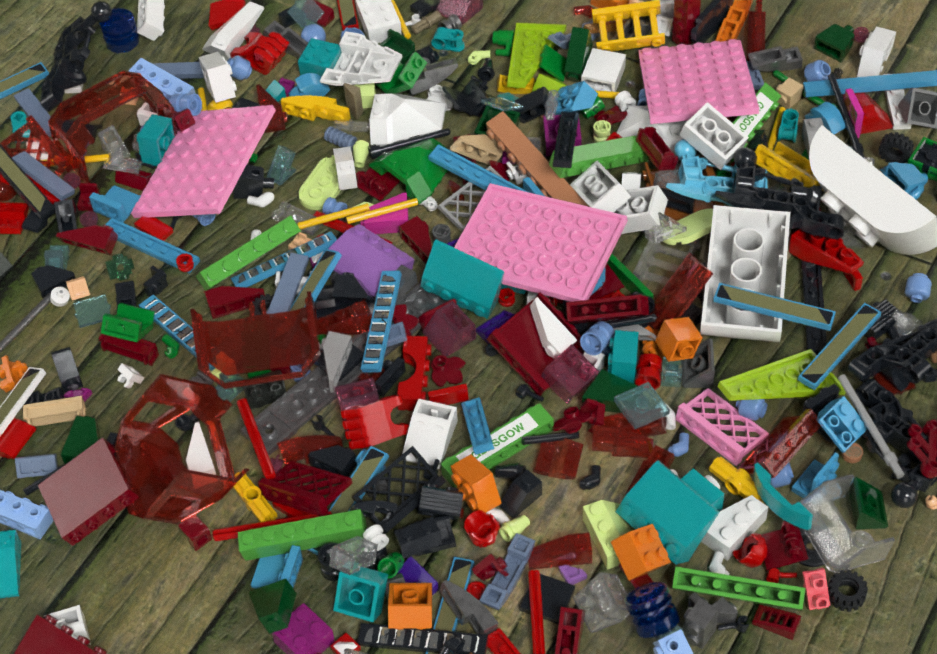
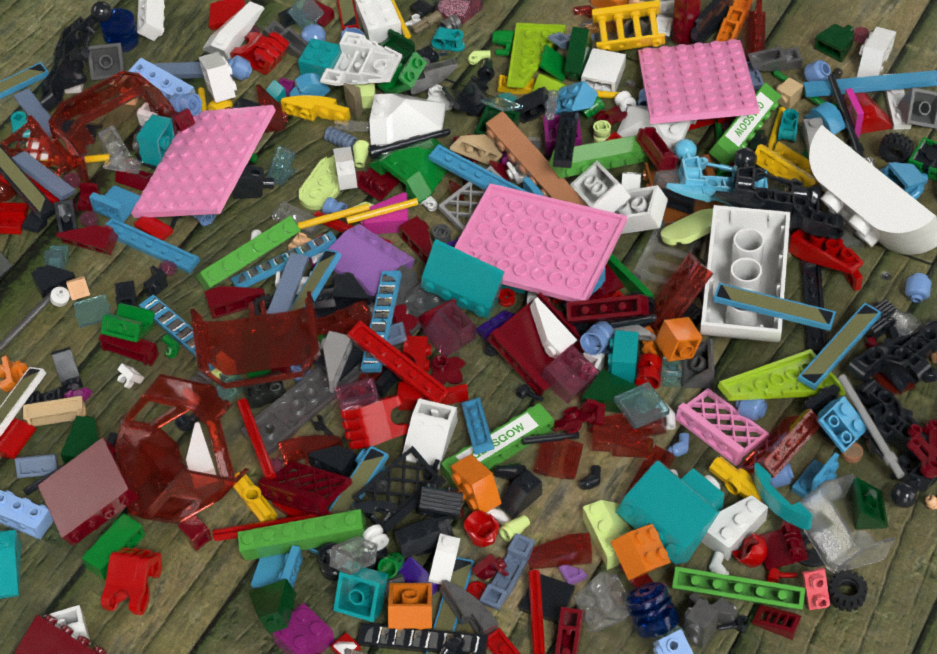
(106, 60): none -> dark grey slope
(112, 268): clear green brick -> none
(122, 534): none -> green brick
(129, 577): none -> red piece
(168, 267): none -> clear pink plate
(185, 267): red bush -> none
(261, 201): white arm -> none
(398, 363): none -> red tile
(444, 559): none -> white slope
(667, 229): clear slope -> none
(713, 135): white brick -> none

